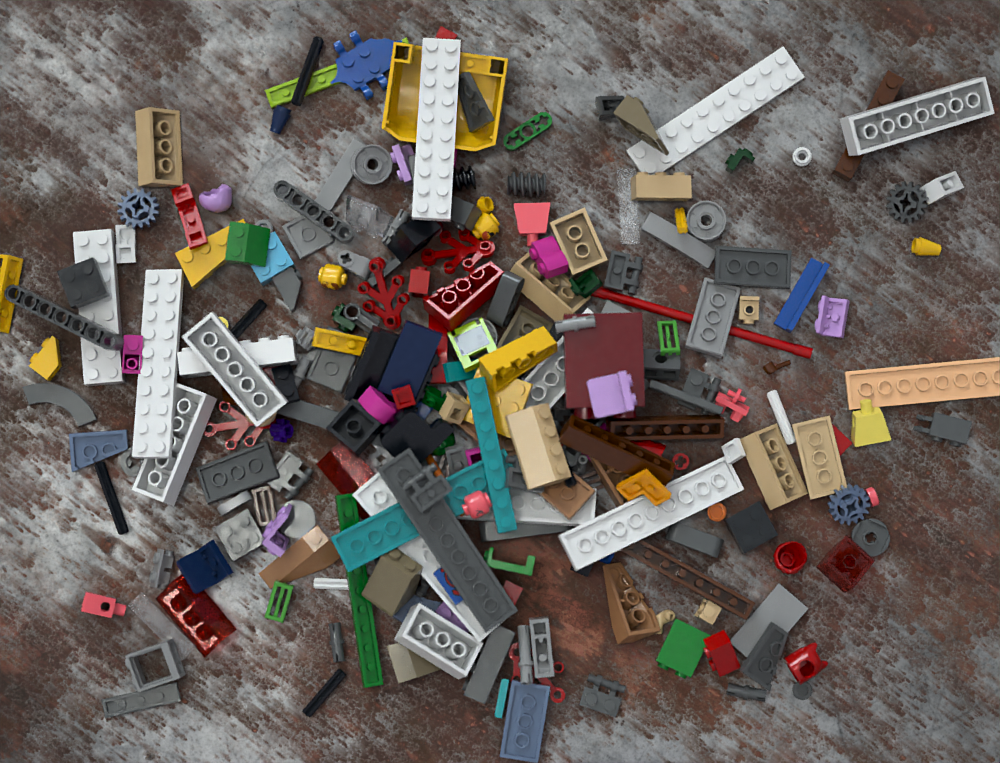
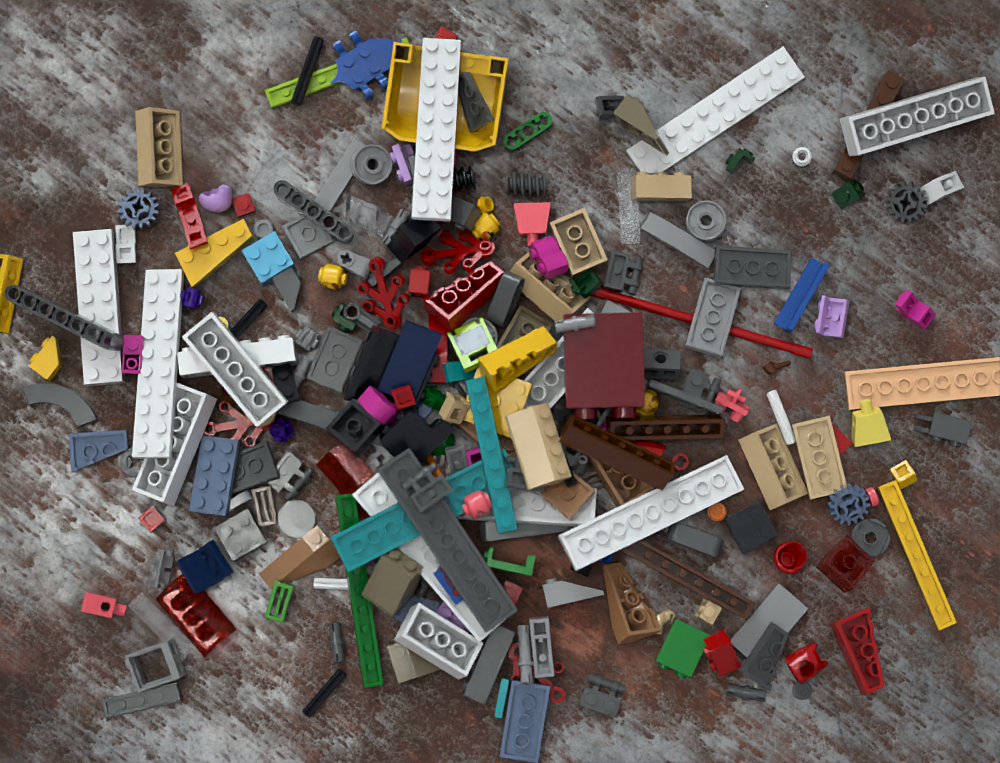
(83, 283): black brick -> none
(111, 498): black axle -> none
(151, 519): none -> plate
(191, 298): none -> dark purple gear
(214, 476): none -> sand blue plate
(243, 205): none -> red plate
(247, 244): green slope -> none
(274, 539): lavender bracket -> none
(279, 119): dark blue cone -> none
(338, 341): yellow tile -> none
(564, 592): none -> light grey slope
(611, 394): lavender bracket -> none
(646, 484): light orange plate -> none
(651, 404): none -> yellow head
(669, 349): bright green tile -> none
(681, 221): yellow axle -> none
(733, 451): white plate -> none
(748, 301): tan brick -> none
(848, 193): none -> dark green bracket
(858, 646): none -> red wedge
(903, 474): none -> yellow slope
(914, 310): none -> dark pink brick
(917, 555): none -> yellow plate
(924, 247): yellow cone -> none

